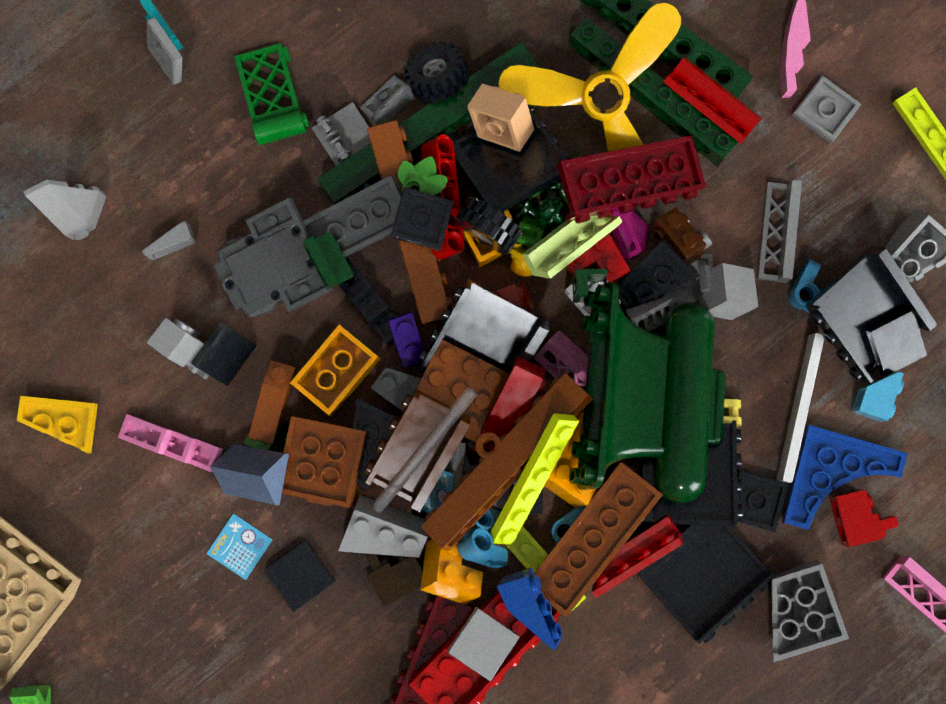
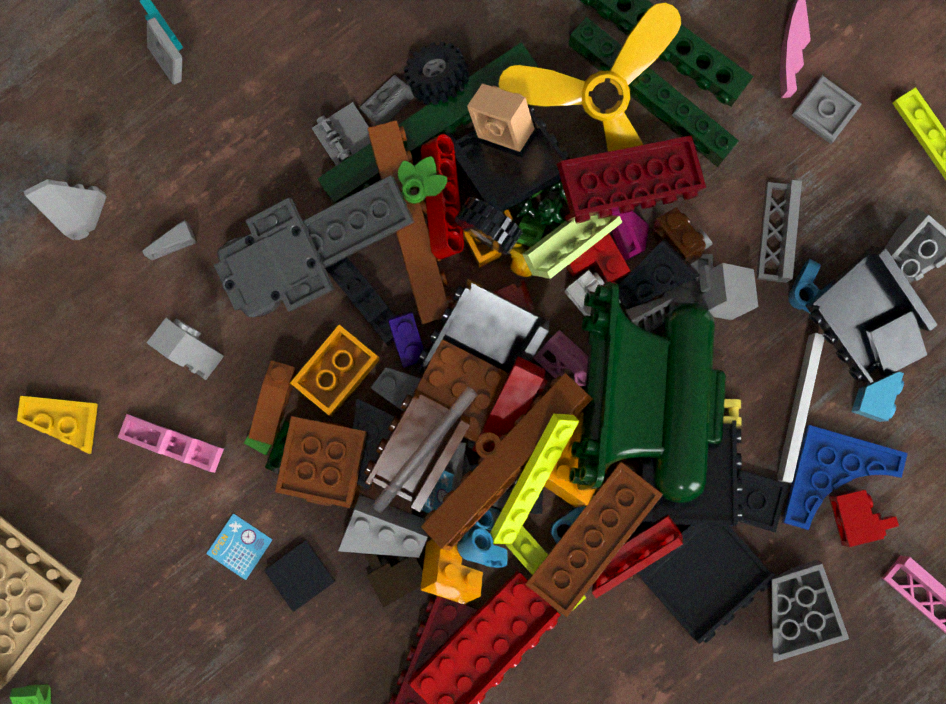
(223, 354): black tile -> none
(251, 473): sand blue slope -> none
(283, 121): green piece -> none
(328, 260): dark green panel -> none
(422, 219): black tile -> none
(483, 644): light grey tile -> none
(527, 603): blue slope -> none
(580, 280): dark green panel -> none
(712, 100): red fence -> none

